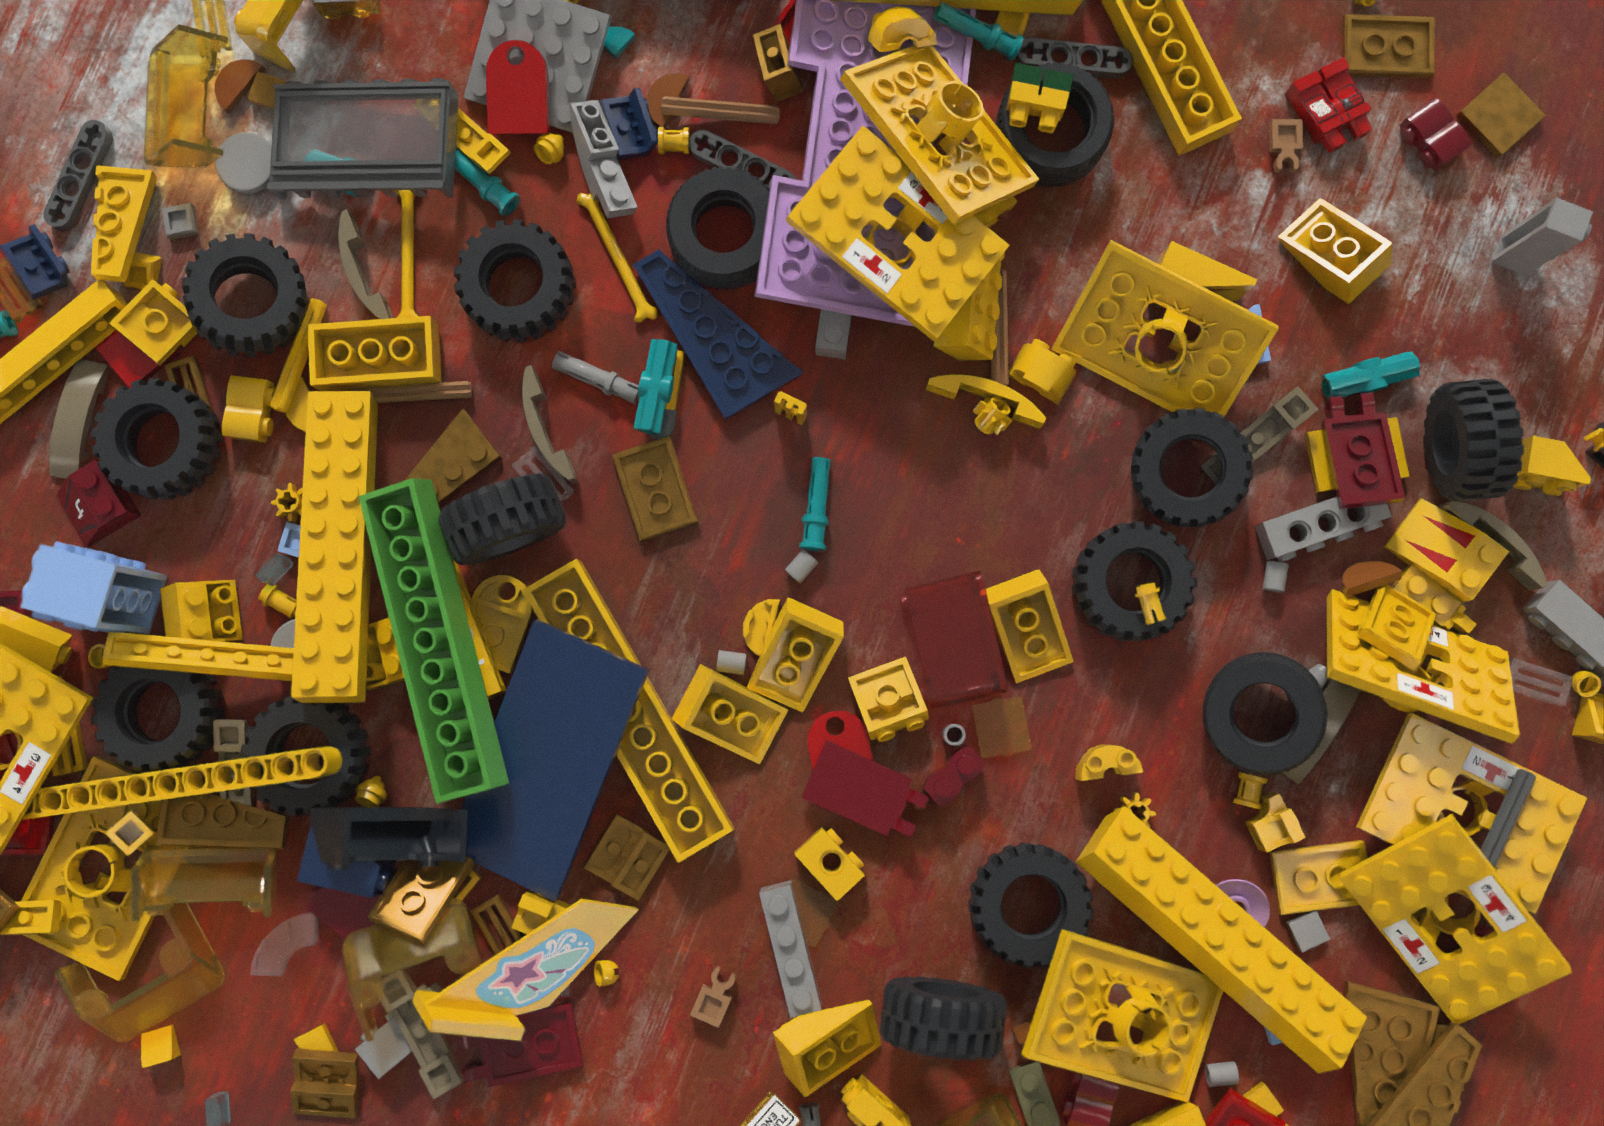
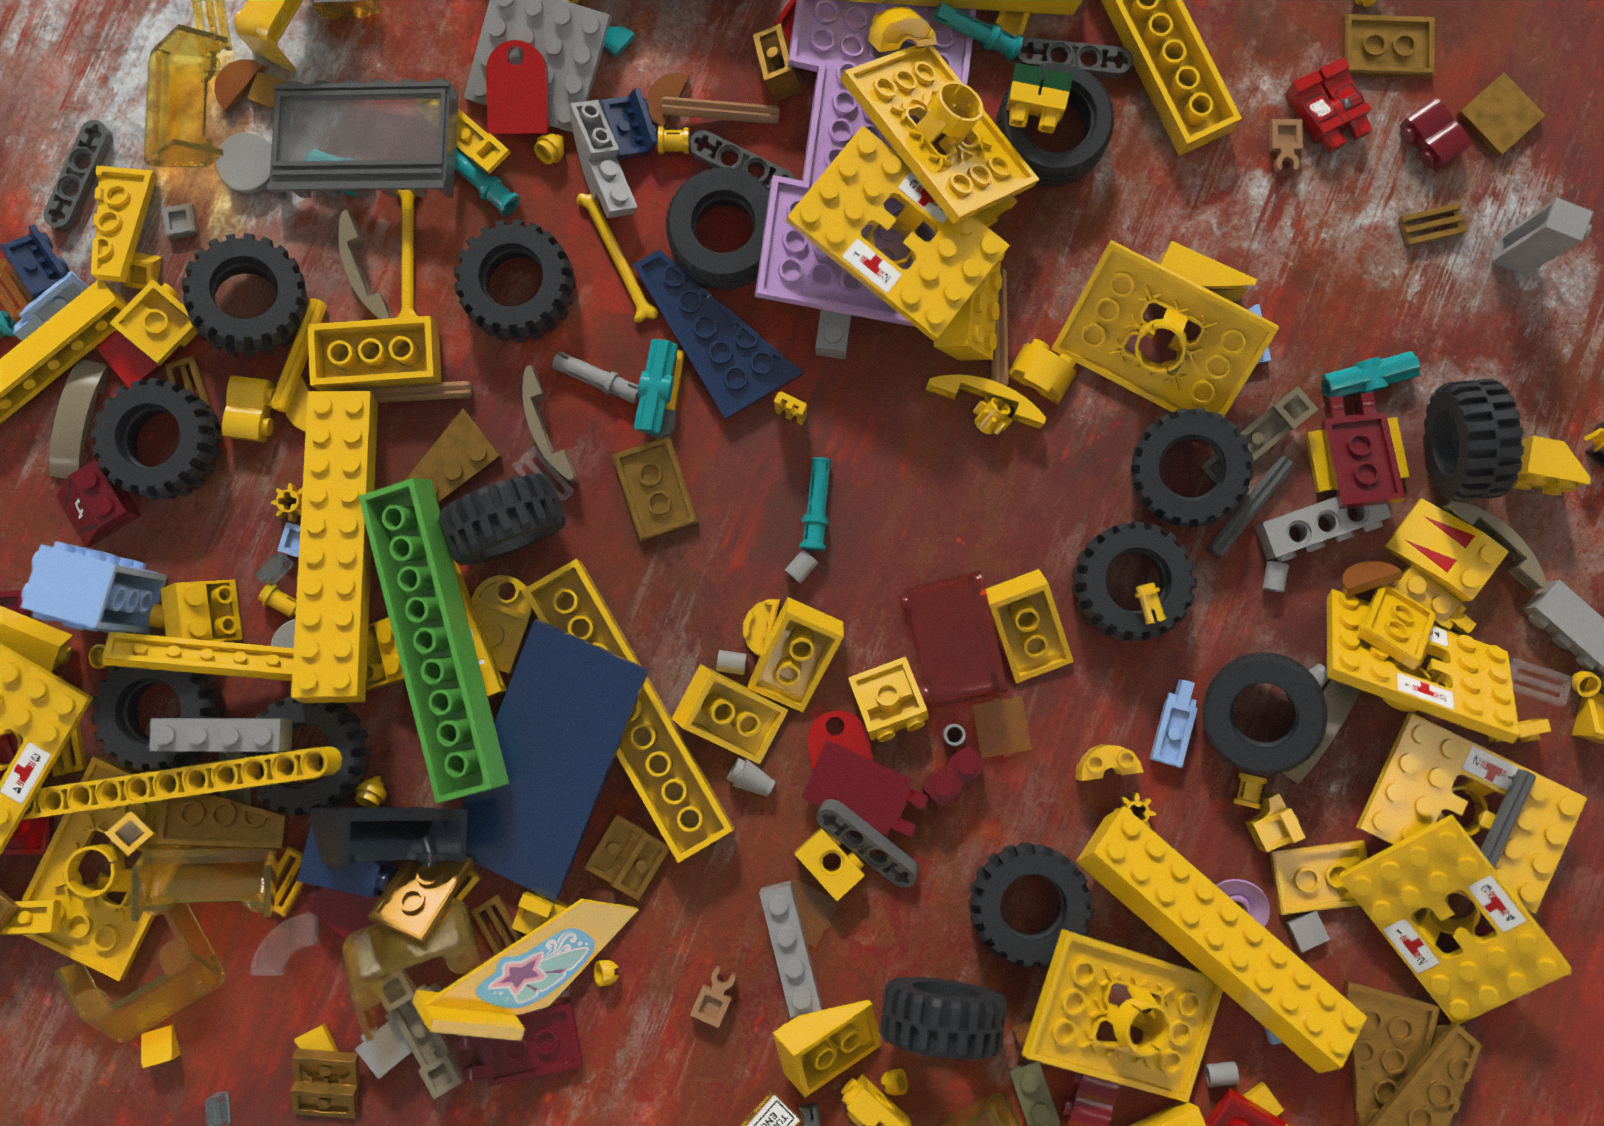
(48, 304): none -> light blue hinge
(156, 617): none -> yellow hinge
(221, 734): none -> light grey brick
(290, 851): none -> yellow tile
(750, 778): none -> light grey cone
(895, 1082): none -> yellow hinge
(902, 869): none -> dark grey beam
(1175, 726): none -> light blue hinge
(1250, 506): none -> dark grey axle
(1337, 250): yellow slope -> none
(1456, 218): none -> pearl gold tile
(1529, 730): none -> yellow plate

